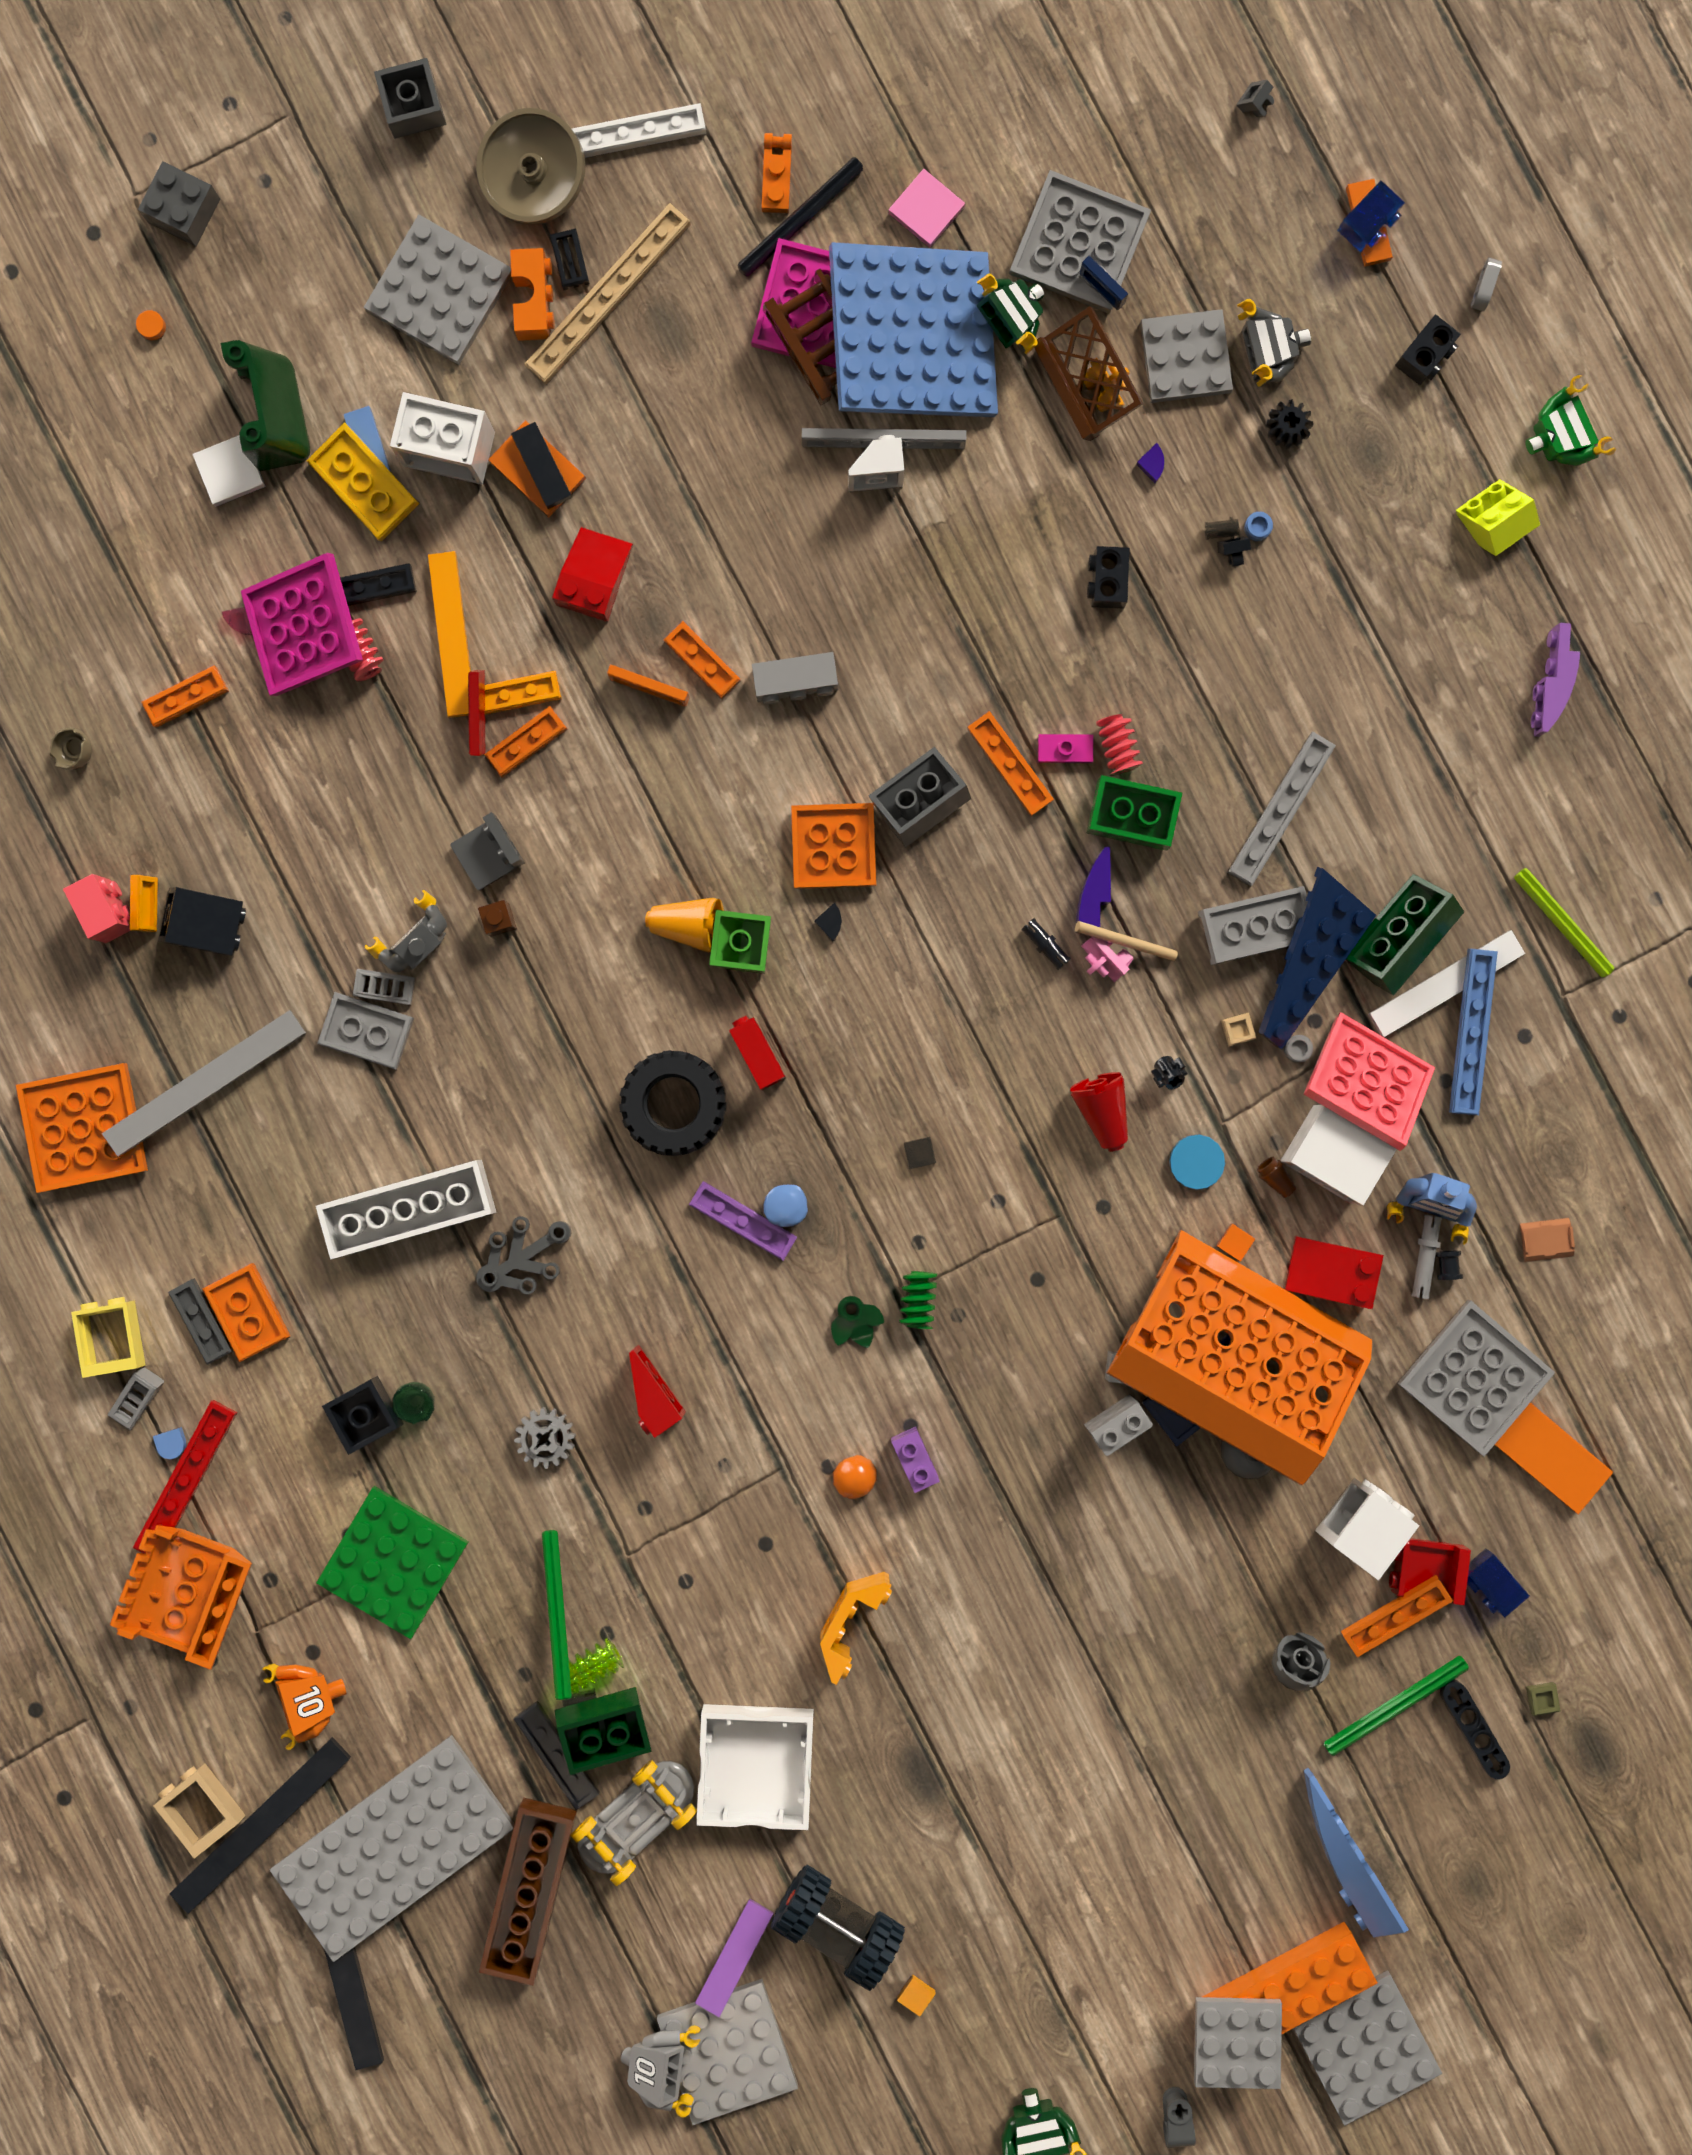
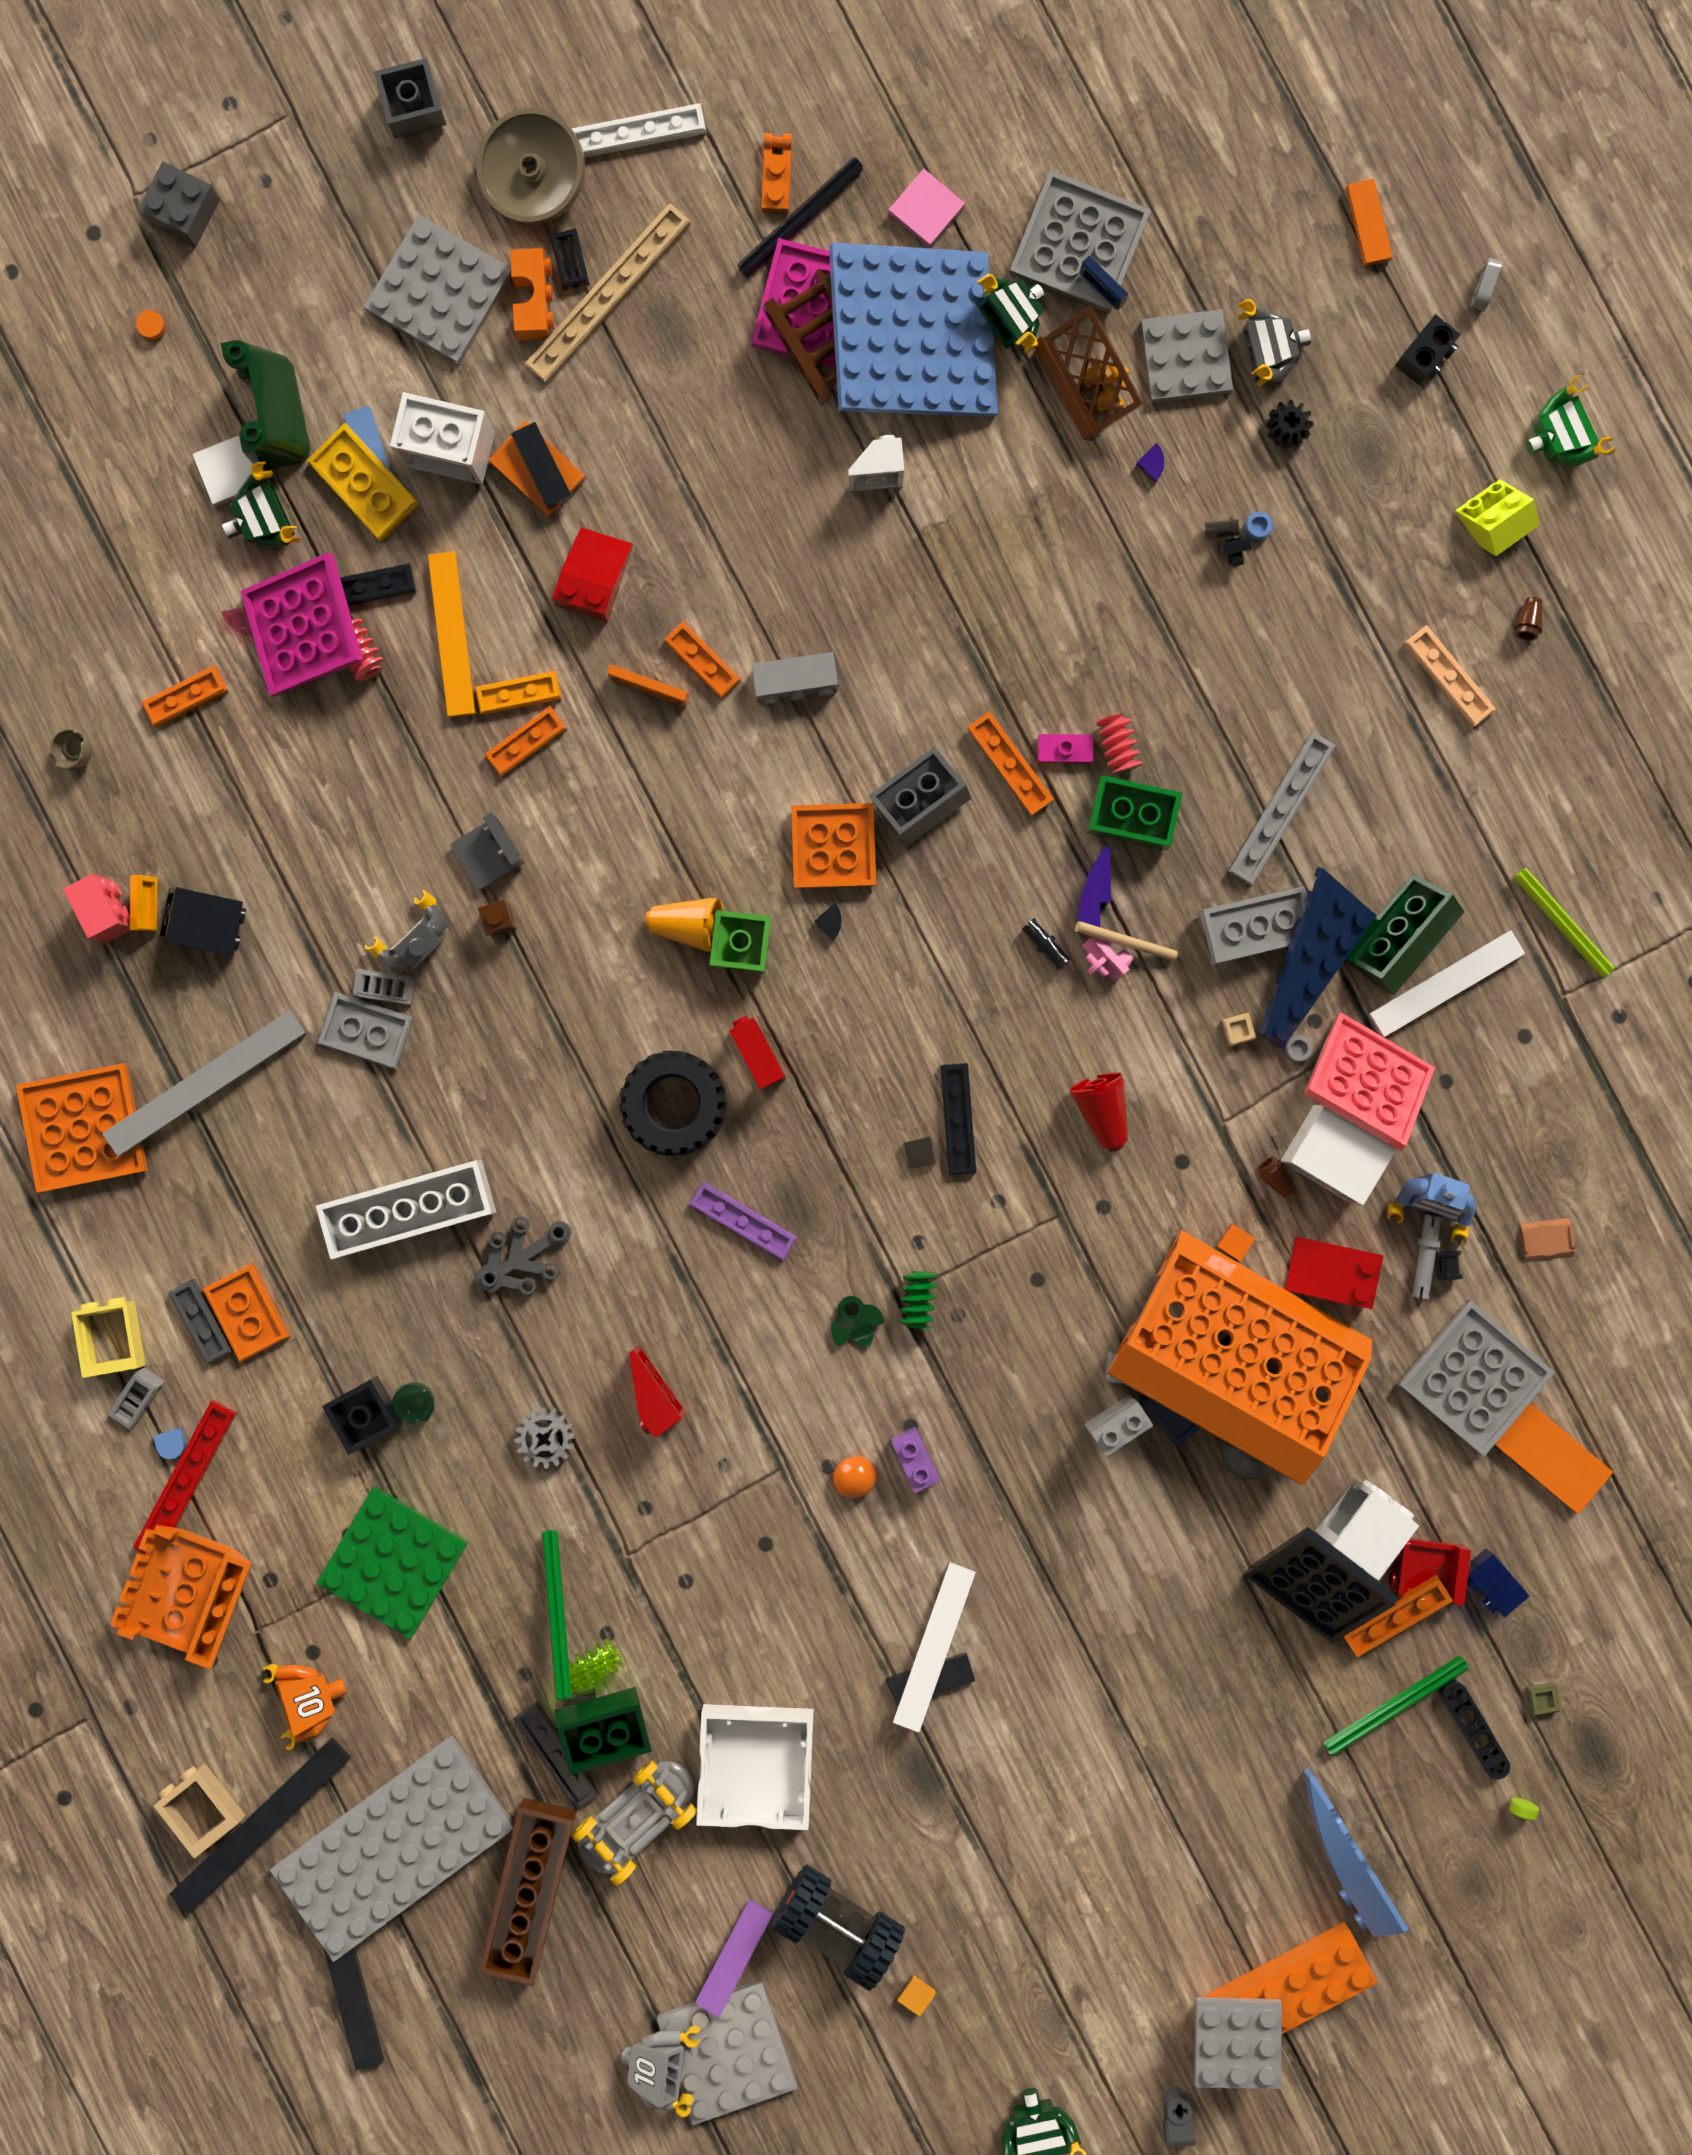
(260, 513): none -> torso
(476, 712): red tile -> none
(785, 1205): medium blue hair -> none
(863, 437): light grey tile -> none
(868, 1590): light orange slope -> none
(934, 1647): none -> white tile
(954, 1673): none -> black tile
(958, 1118): none -> black tile
(1115, 578): black brick -> none
(1169, 1072): black gear -> none
(1197, 1161): dark azure tile -> none
(1255, 96): dark grey tile -> none
(1300, 1662): dark grey cylinder -> none
(1321, 1585): none -> black plate
(1368, 2050): light grey plate -> none
(1371, 216): clear blue brick -> none
(1449, 676): none -> light nougat tile
(1473, 1031): medium blue tile -> none
(1524, 1809): none -> lime tile
(1530, 620): none -> reddish brown cone
(1555, 690): medium lavender slope -> none

